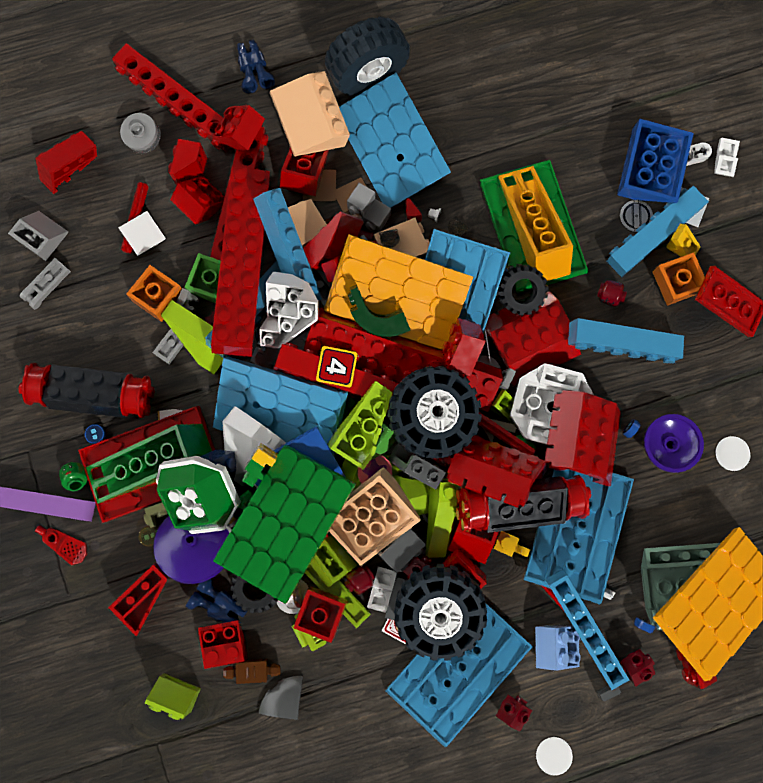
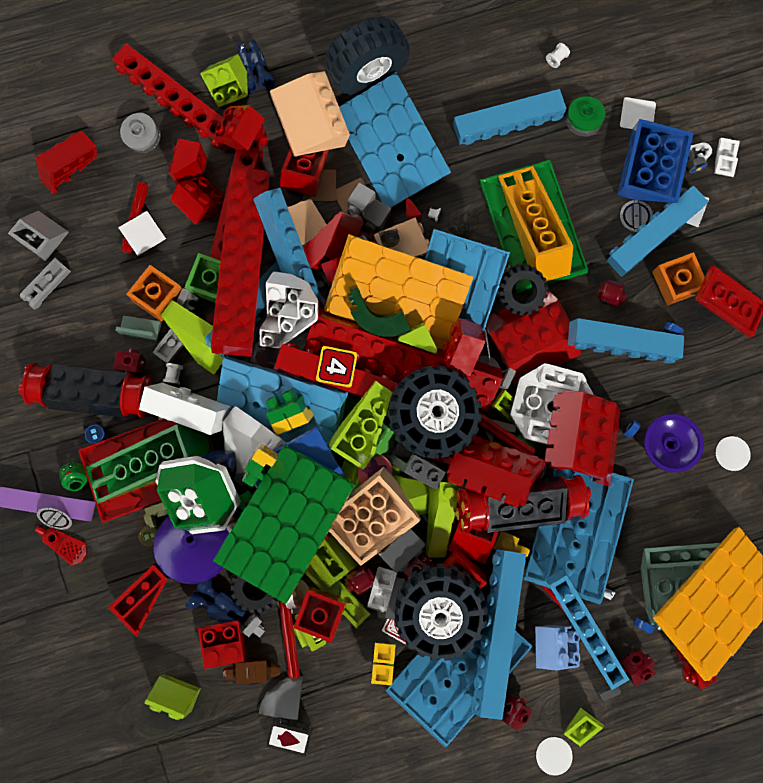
(54, 518): none -> light grey sticker
(129, 362): none -> dark red brick
(139, 328): none -> sand green panel
(172, 374): none -> white bush
(184, 407): none -> white brick
(226, 80): none -> lime slope
(253, 625): none -> light grey tile
(289, 413): none -> green hips
(289, 641): none -> red axle
(289, 736): none -> brick
(383, 663): none -> yellow hips
(419, 337): none -> lime slope
(498, 634): none -> dark azure brick
(509, 117): none -> dark azure brick
(558, 55): none -> white bush
(583, 727): none -> lime slope
(585, 116): none -> green piece
(636, 109): none -> white sticker
(673, 328): none -> blue tile
(683, 241): yellow slope -> none
(696, 165): none -> dark grey tile

